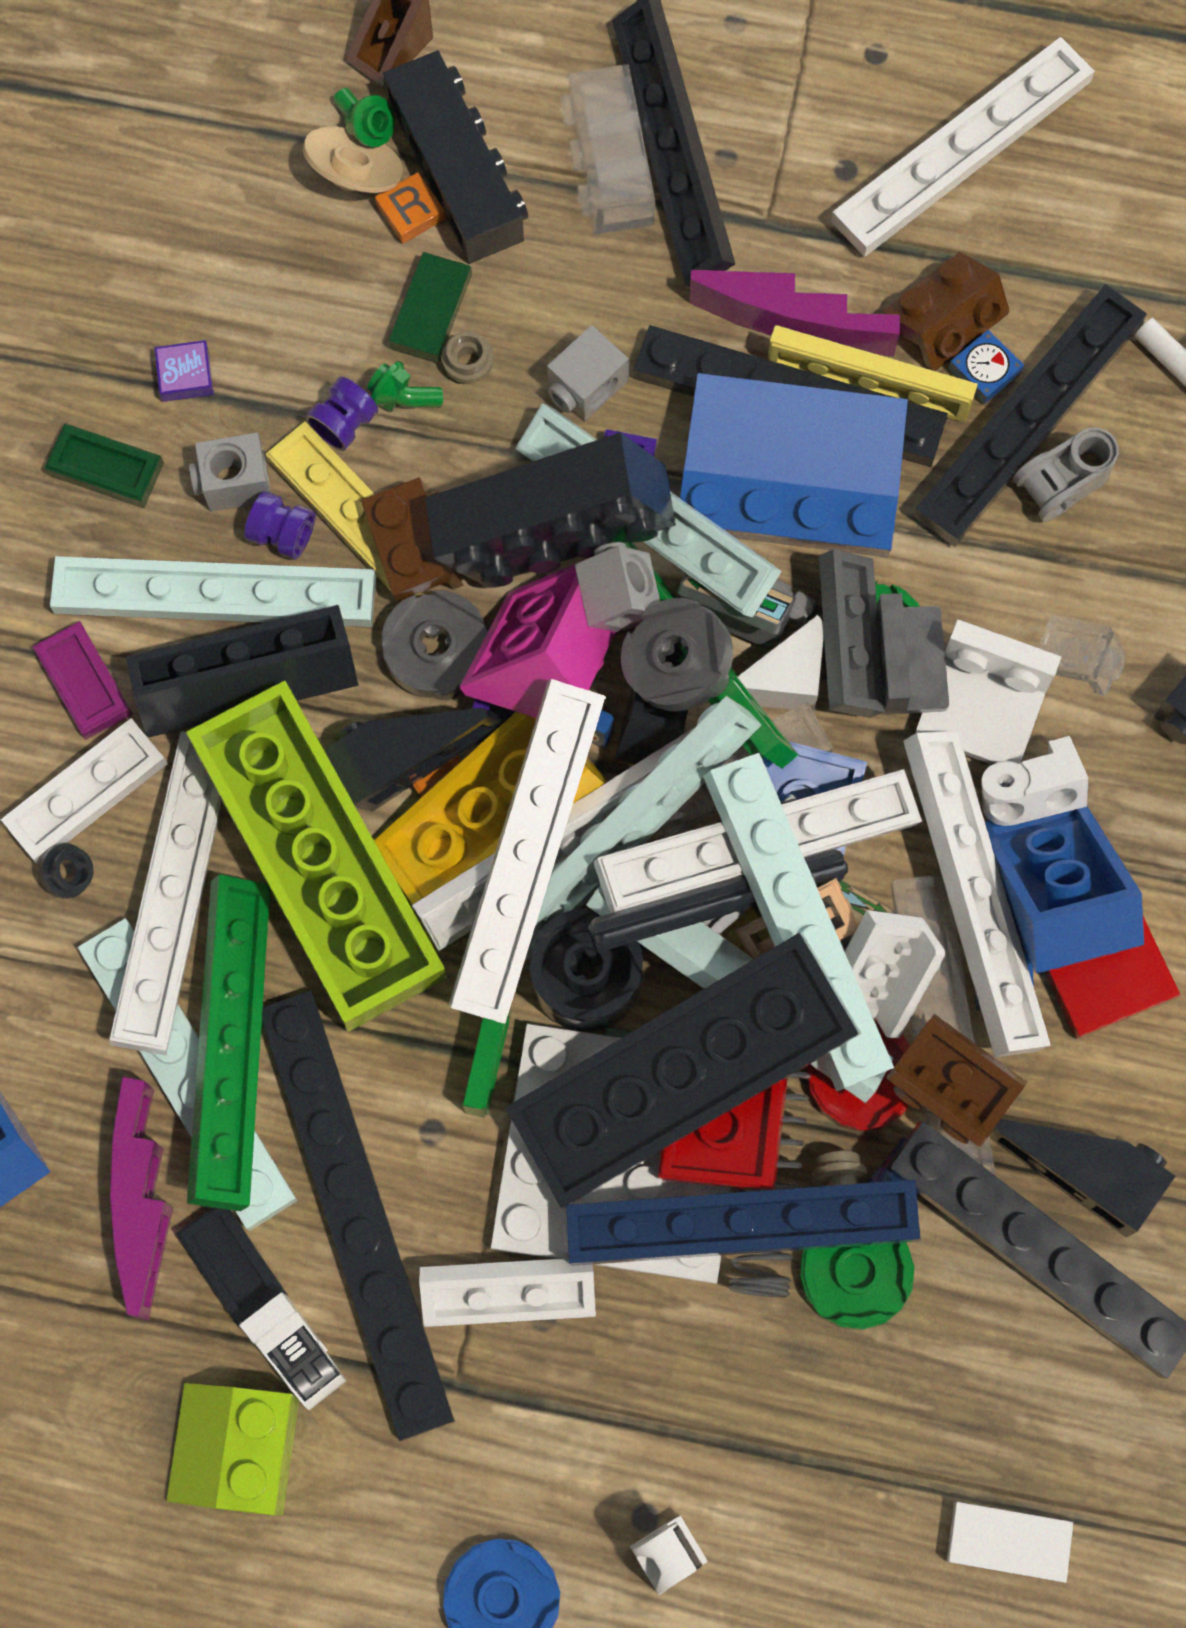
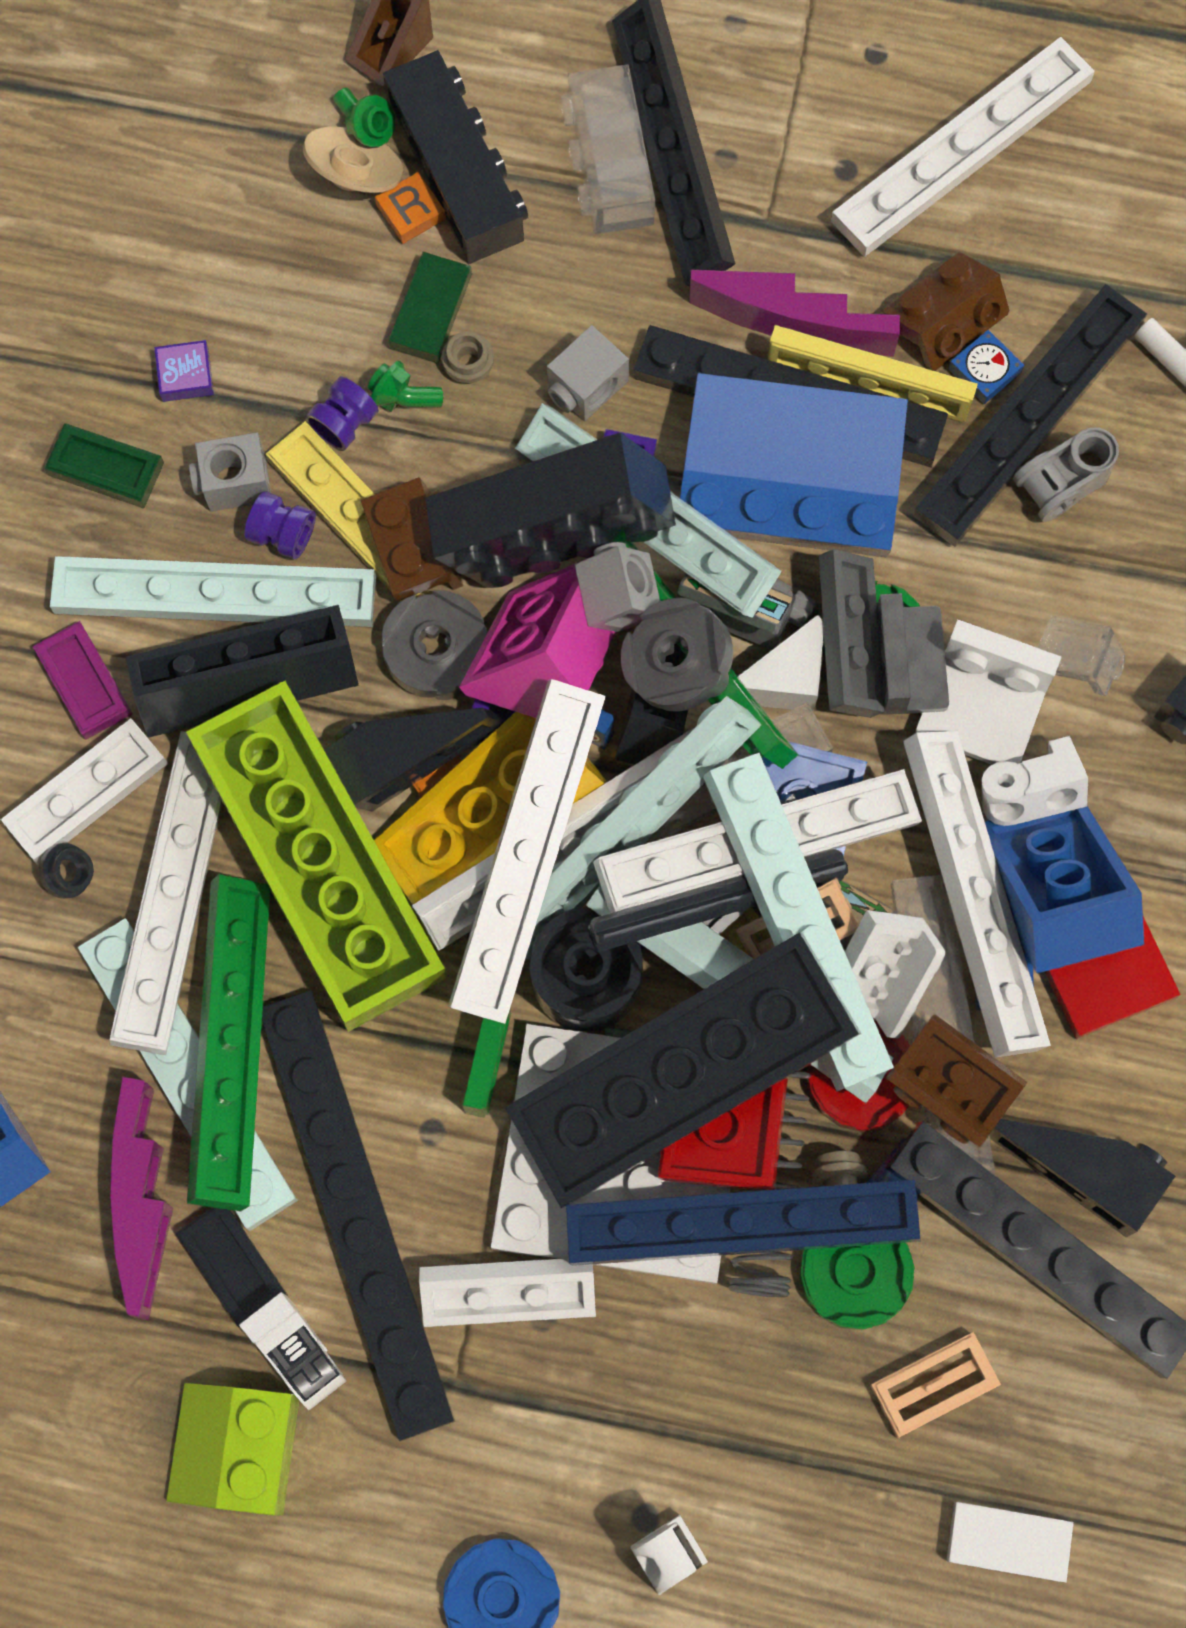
(892, 1406): none -> light nougat tile

